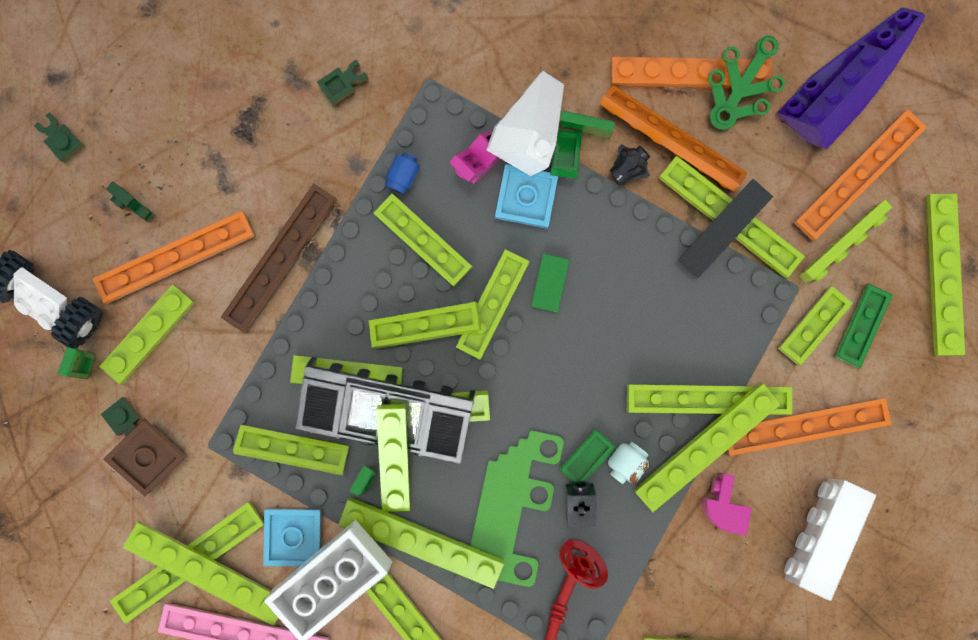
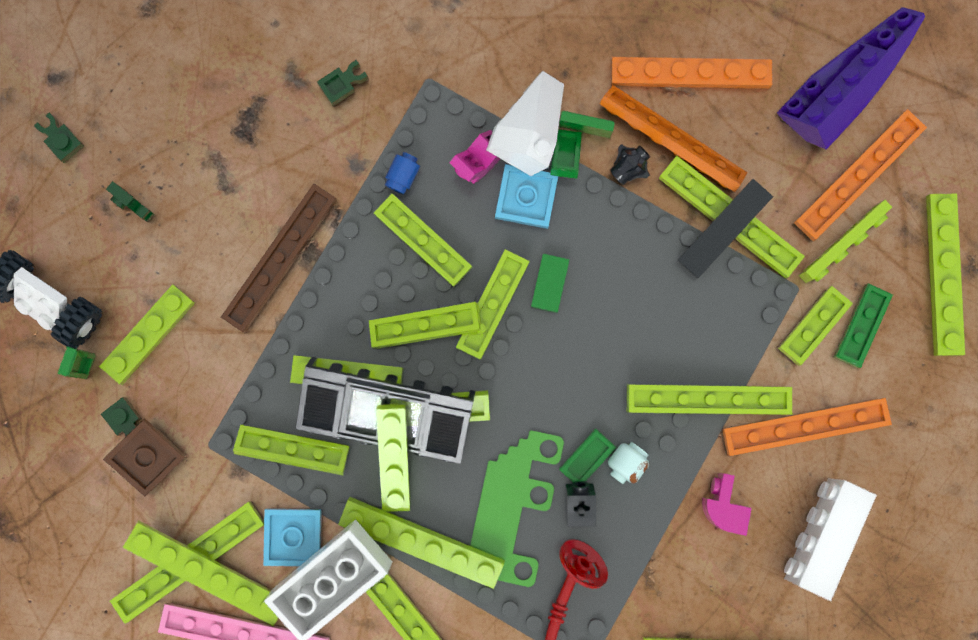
(173, 257): orange plate -> none
(363, 480): green tile -> none
(707, 446): lime plate -> none
(741, 85): green plant -> none

